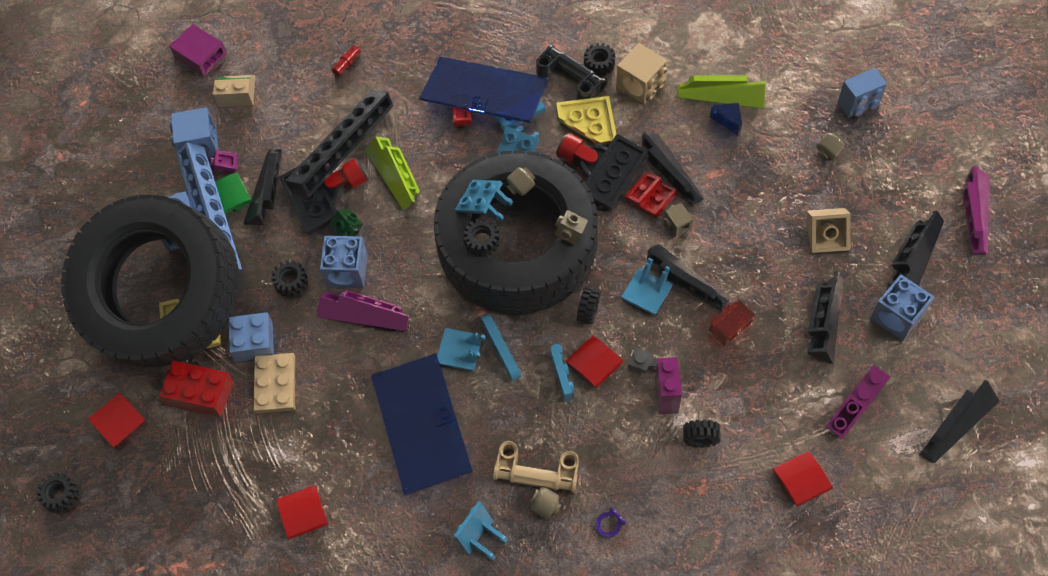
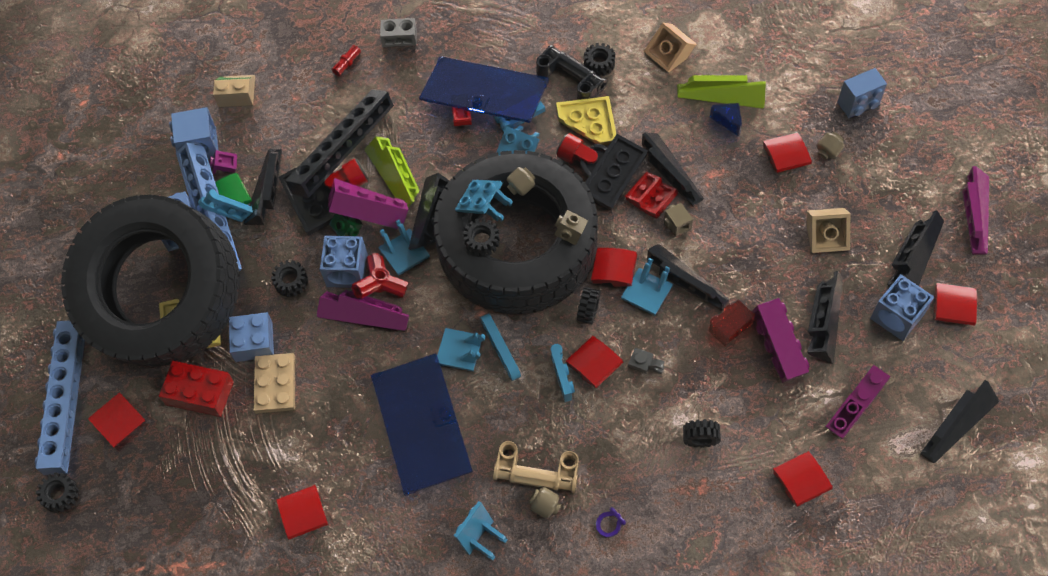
(66, 404): none -> medium blue brick
(198, 49): magenta brick -> none
(225, 206): none -> dark azure plate
(365, 204): none -> magenta wedge
(378, 280): none -> red piece
(397, 250): none -> dark azure plate
(398, 32): none -> light grey brick
(424, 223): none -> black wedge
(614, 266): none -> red slope
(641, 73): tan brick -> none
(668, 385): magenta brick -> none
(669, 47): none -> light nougat slope
(780, 340): none -> magenta wedge
(787, 152): none -> red slope
(955, 304): none -> red slope

